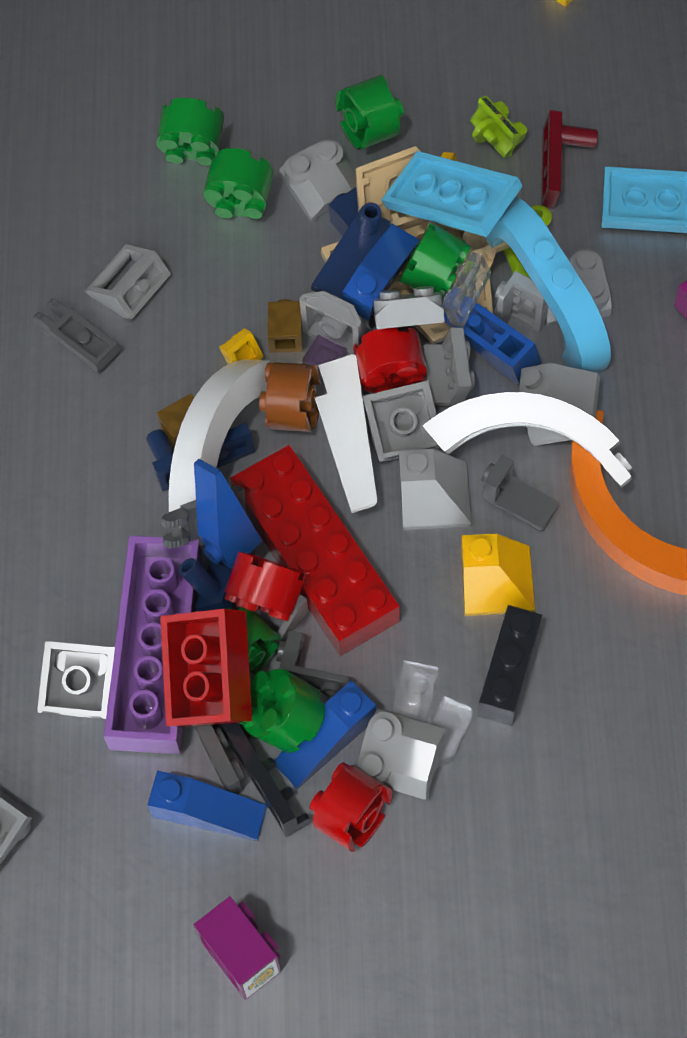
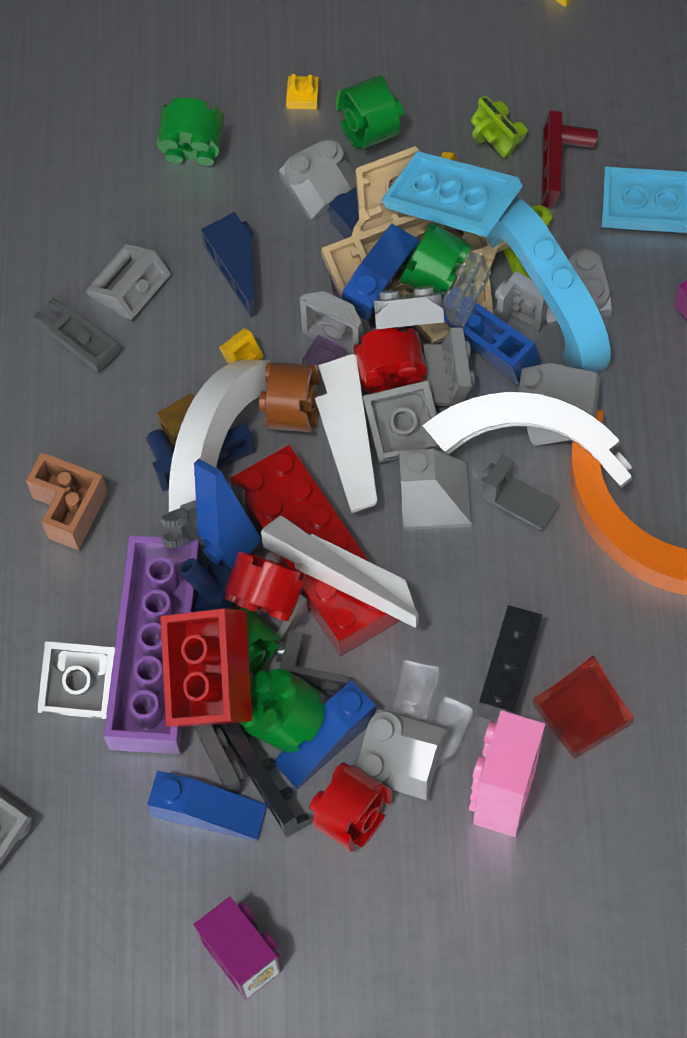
(73, 498): none -> nougat brick
(231, 250): none -> dark blue slope
(238, 184): green brick -> none
(284, 326): pearl gold brick -> none
(302, 92): none -> yellow tile
(341, 569): none -> white wedge
(351, 250): dark blue piece -> none
(495, 574): yellow slope -> none
(505, 772): none -> bright pink brick
(583, 709): none -> clear red plate

